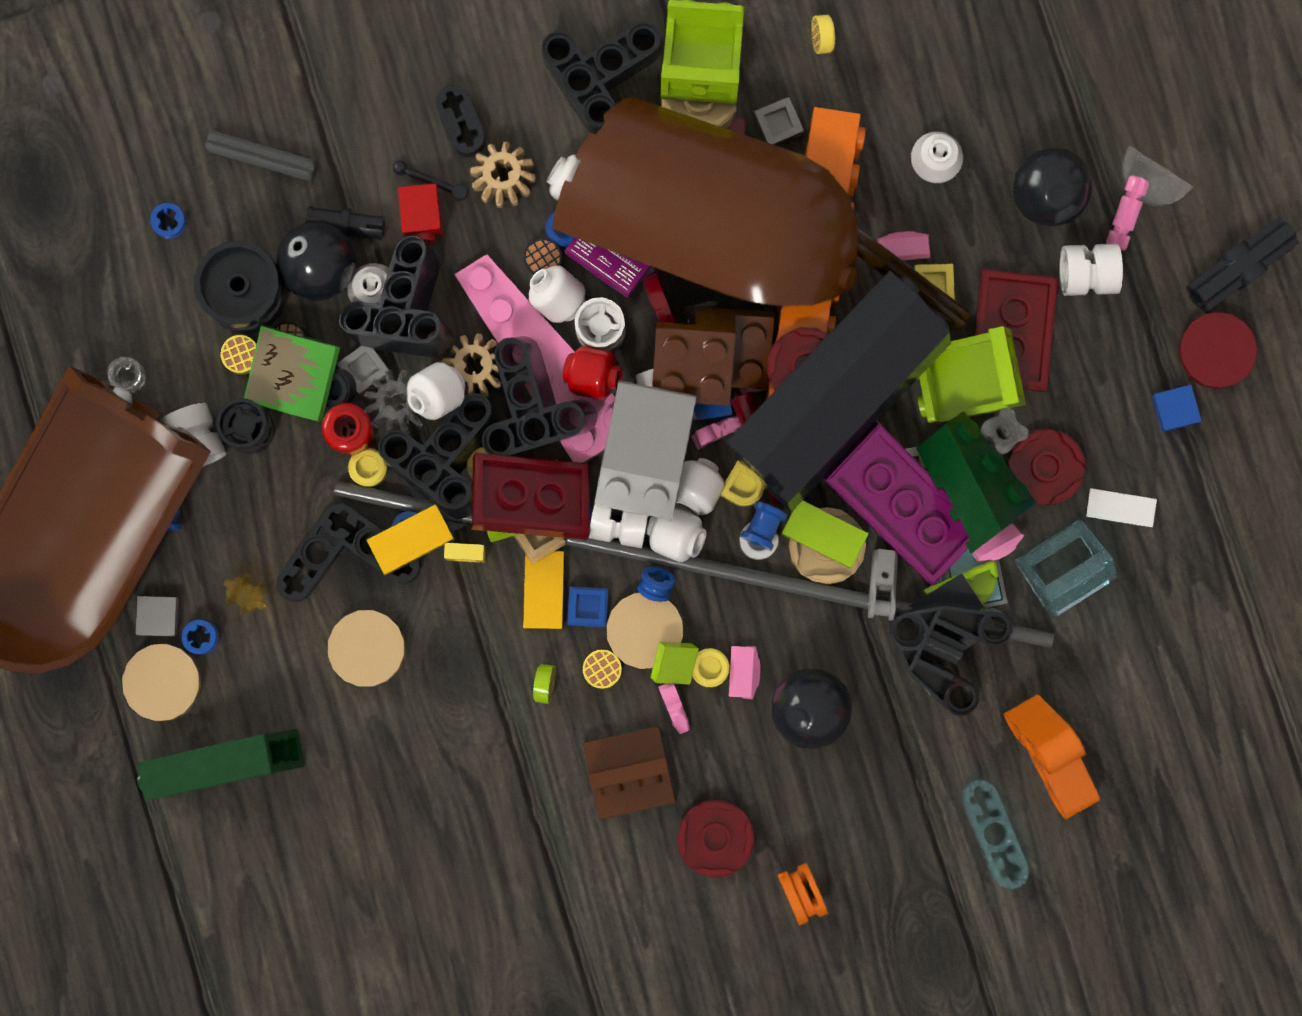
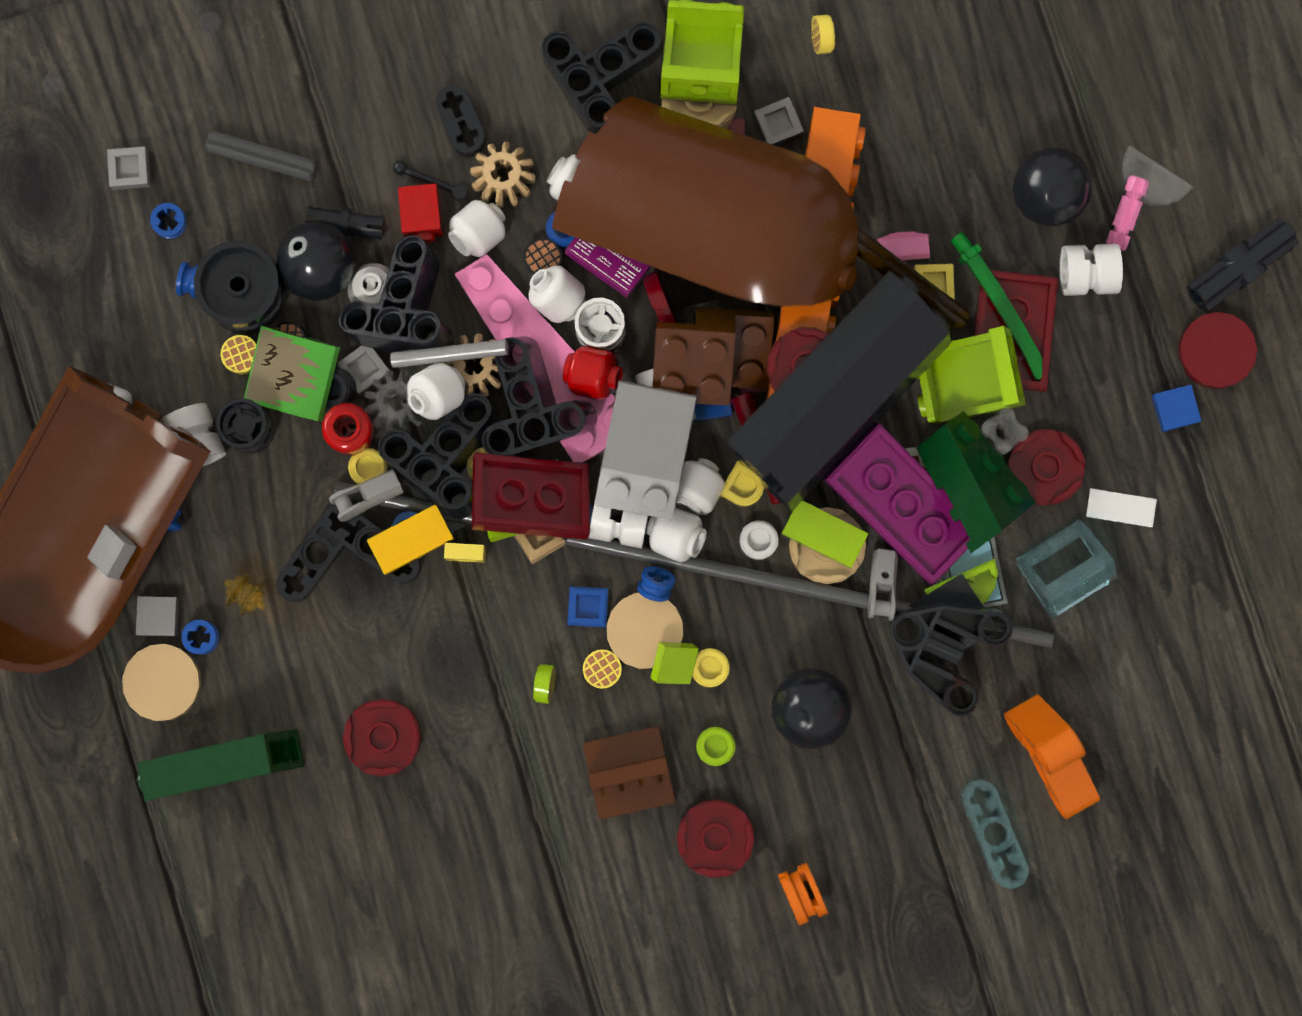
(111, 552): none -> light grey tile
(125, 363): clear bush -> none
(128, 168): none -> light grey tile
(185, 280): none -> blue bush
(366, 648): tan tile -> none
(373, 492): none -> light grey bar
(382, 737): none -> dark red tile
(449, 353): none -> light grey bar
(477, 228): none -> white head
(544, 592): yellow tile -> none
(674, 707): bright pink piece -> none
(715, 431): bright pink piece -> none
(715, 746): none -> lime tile
(744, 672): bright pink piece -> none
(763, 525): blue bush -> none
(934, 166): white cone -> none
(971, 256): none -> green sword
(999, 545): bright pink piece -> none

